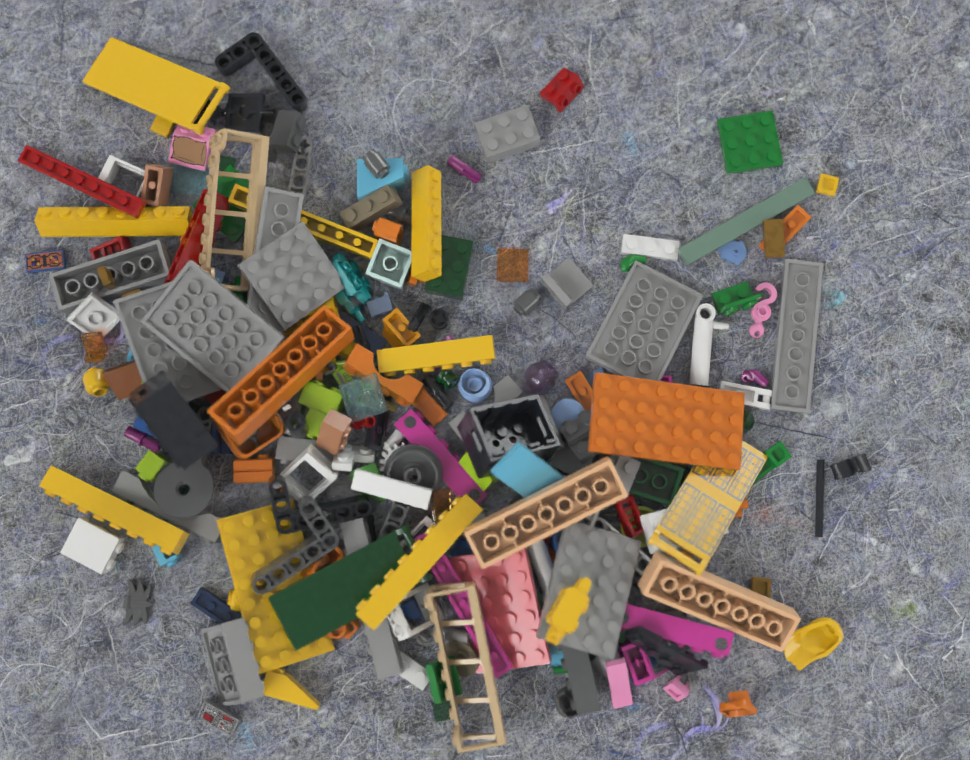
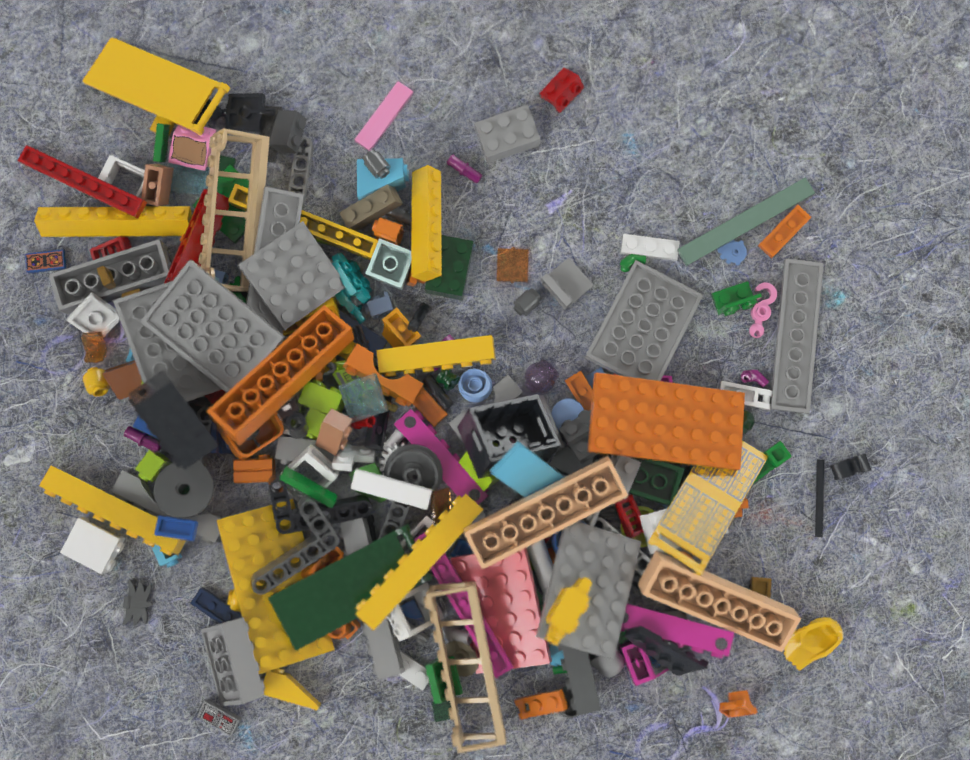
(161, 142): none -> green tile
(176, 528): none -> blue tile
(269, 66): black beam -> none
(308, 487): none -> green tile
(384, 116): none -> bright pink tile
(439, 319): black wheel -> none
(541, 704): none -> orange plate
(618, 683): bright pink tile -> none
(676, 688): bright pink tile -> none
(702, 345): white piece -> none
(749, 142): green plate -> none
(773, 238): pearl gold tile -> none
(827, 185): yellow tile -> none

